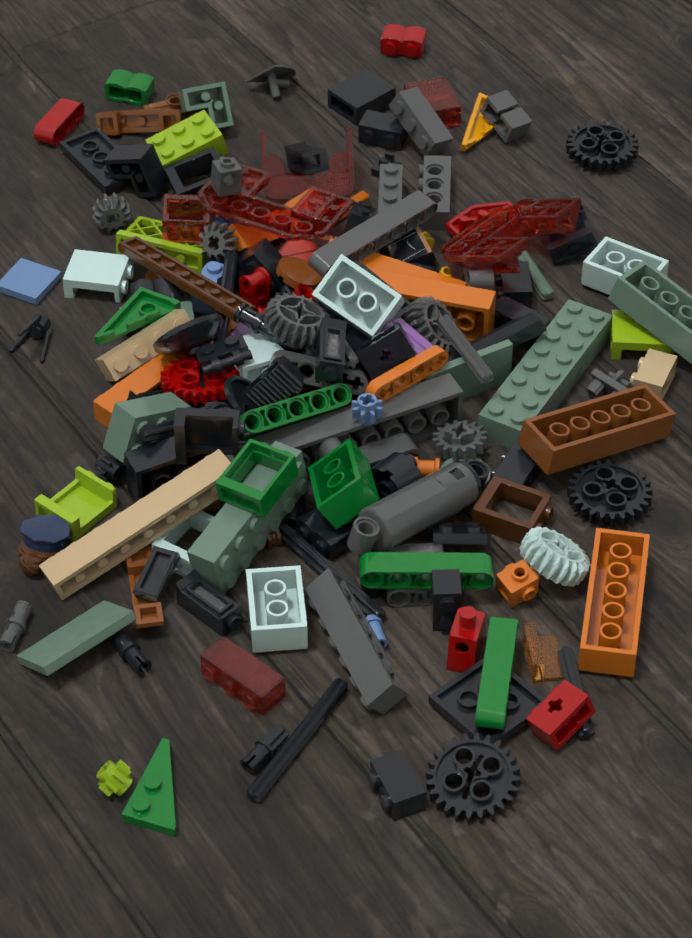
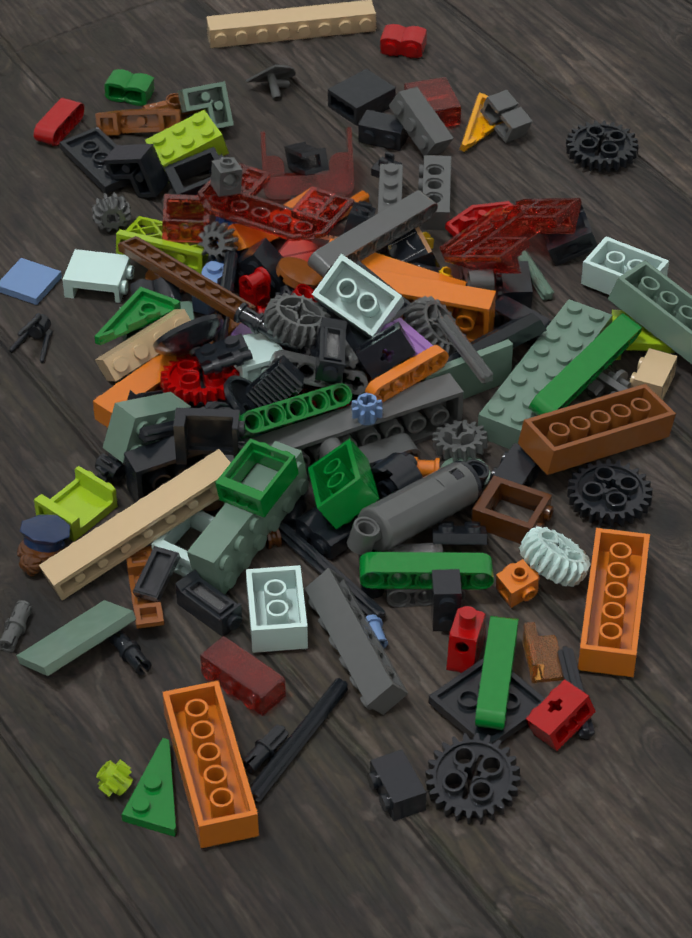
(210, 764): none -> orange brick
(291, 23): none -> tan brick
(586, 366): none -> green beam

